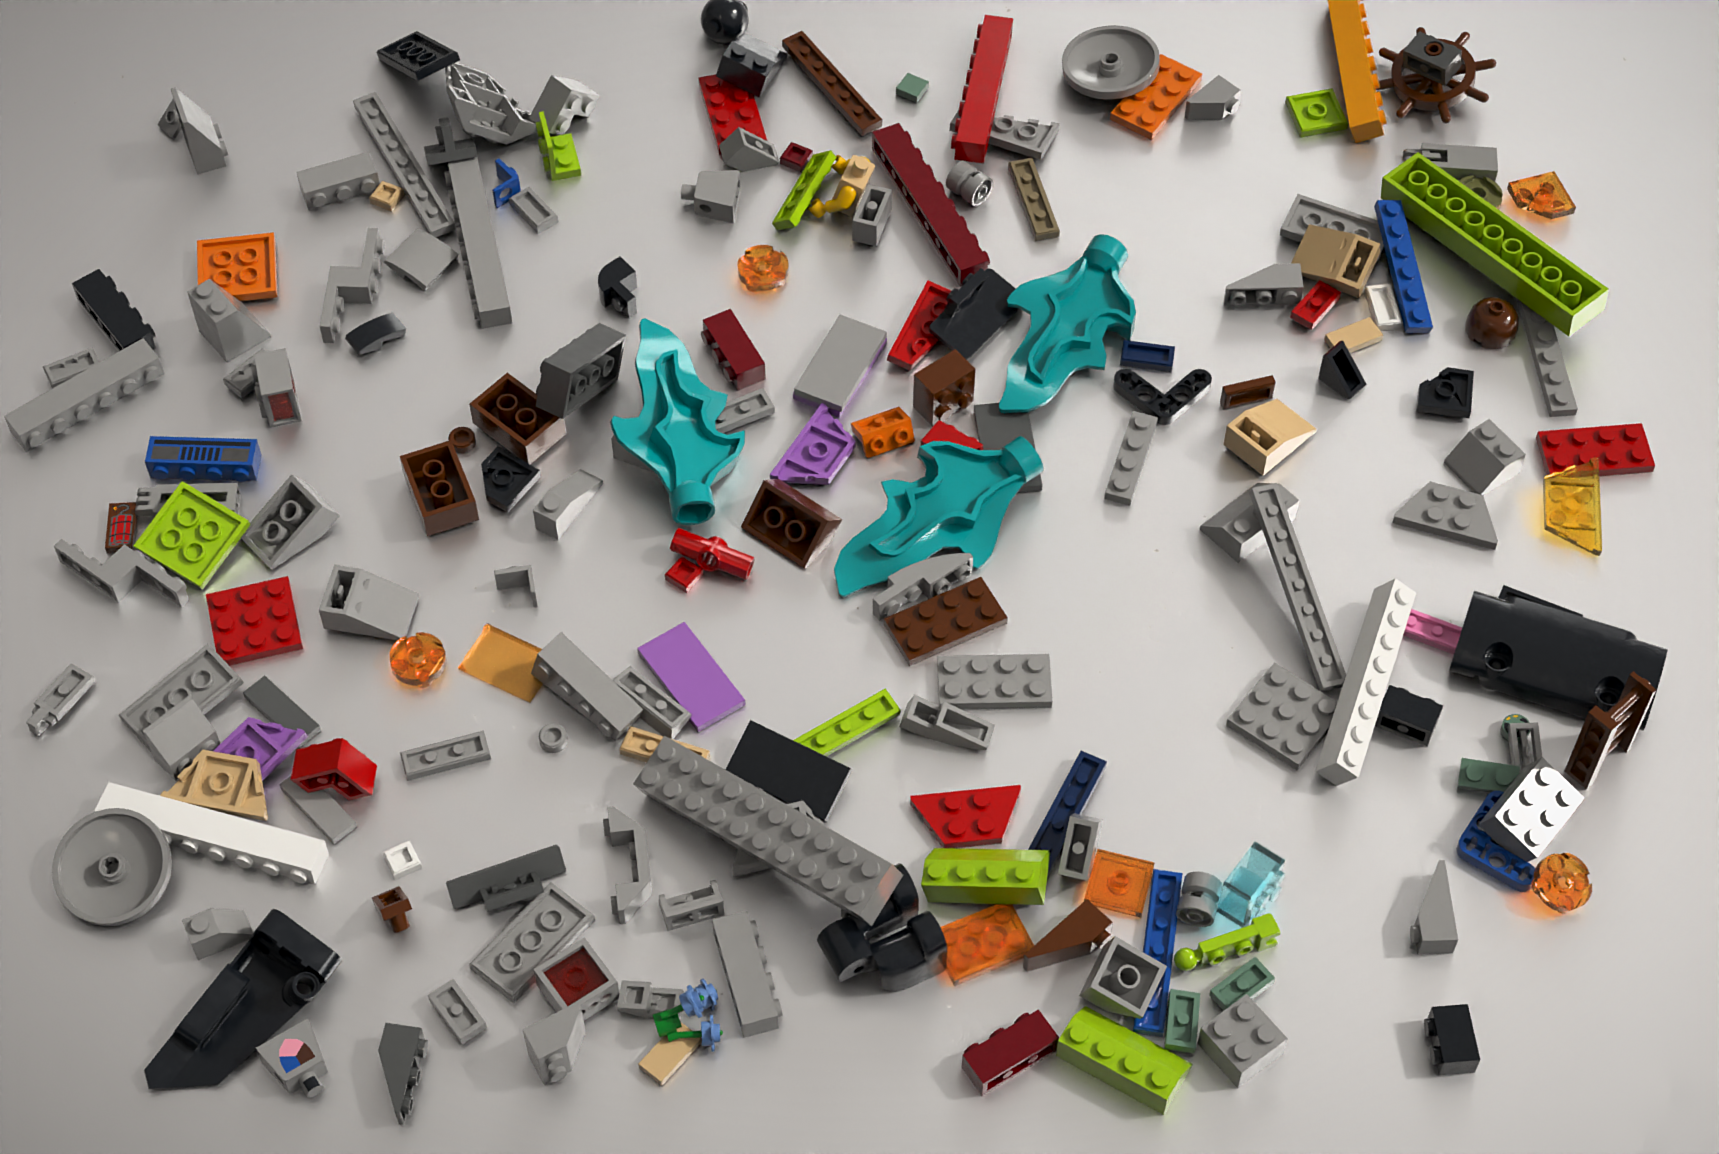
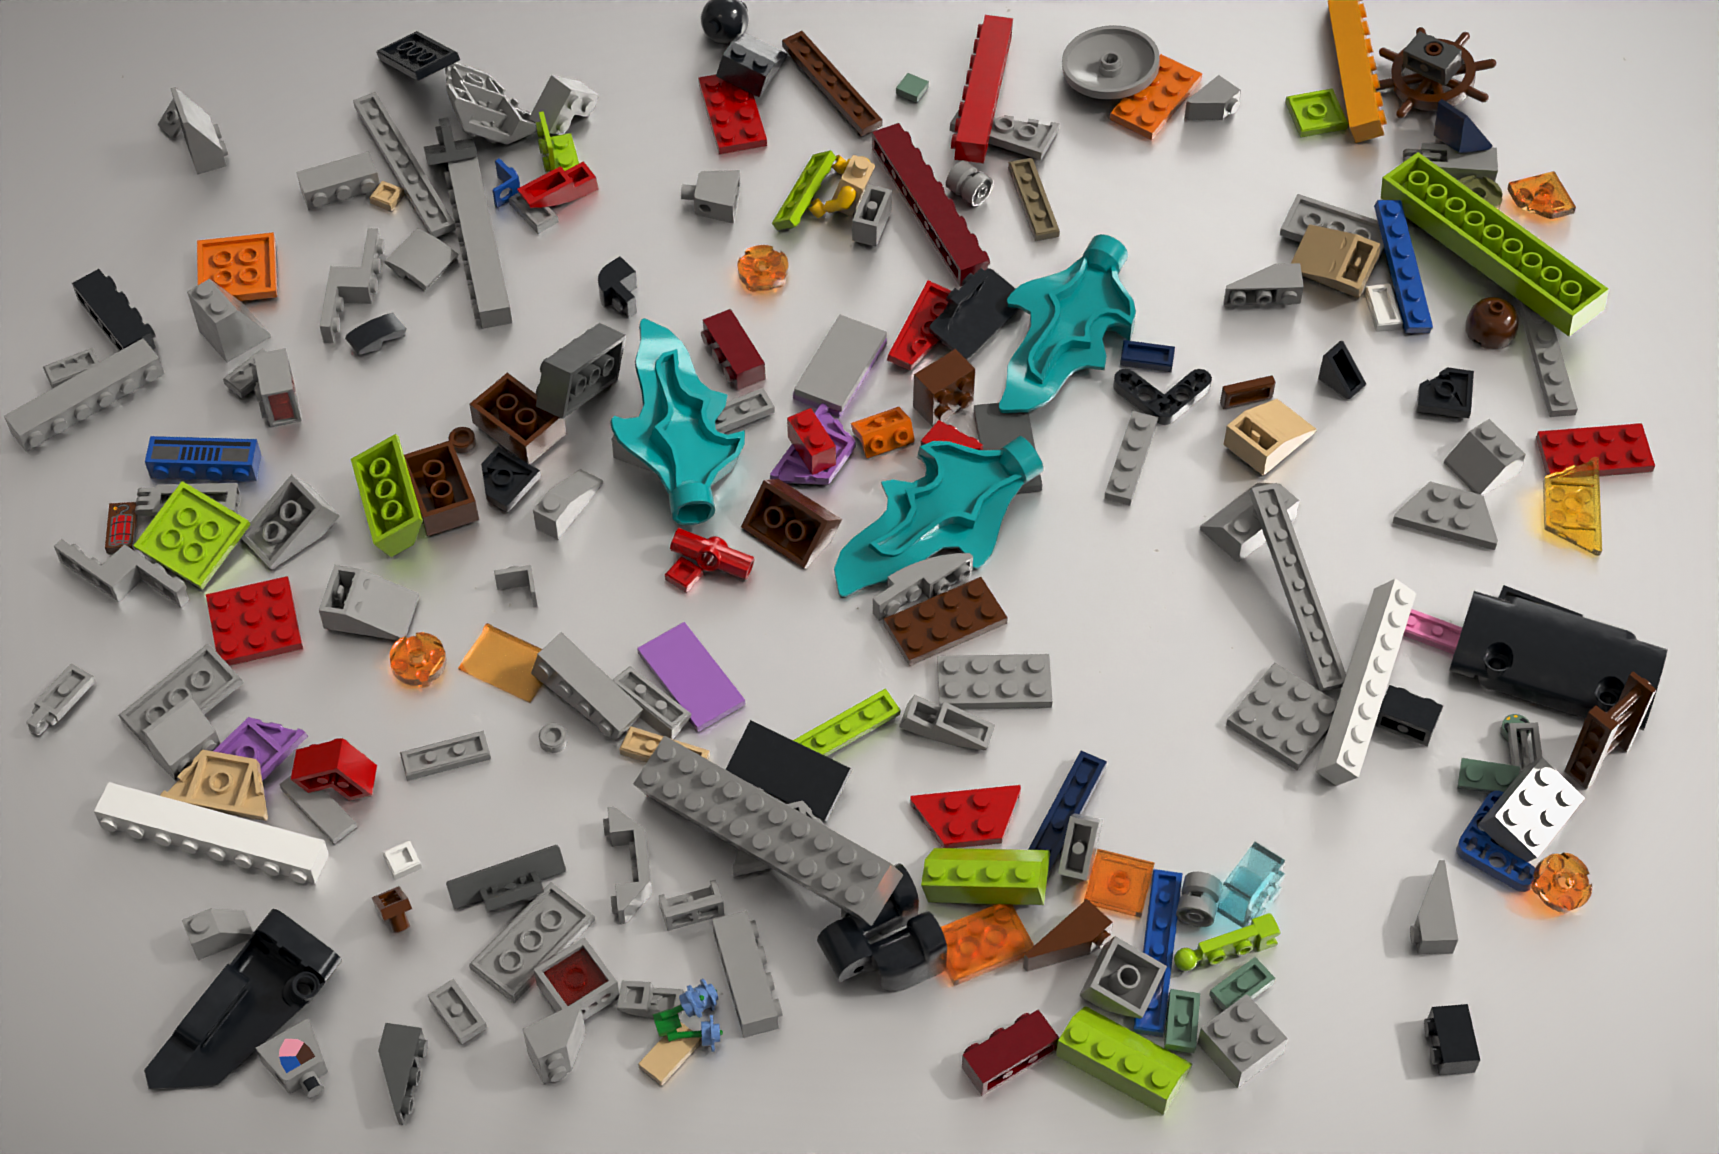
(111, 867): light grey dish -> none
(280, 708): dark grey tile -> none
(388, 496): none -> lime slope
(559, 186): none -> red slope
(747, 151): light grey slope -> none
(796, 157): dark red tile -> none
(811, 441): none -> red brick
(1315, 305): red plate -> none
(1355, 335): tan tile -> none
(1458, 130): none -> dark blue slope

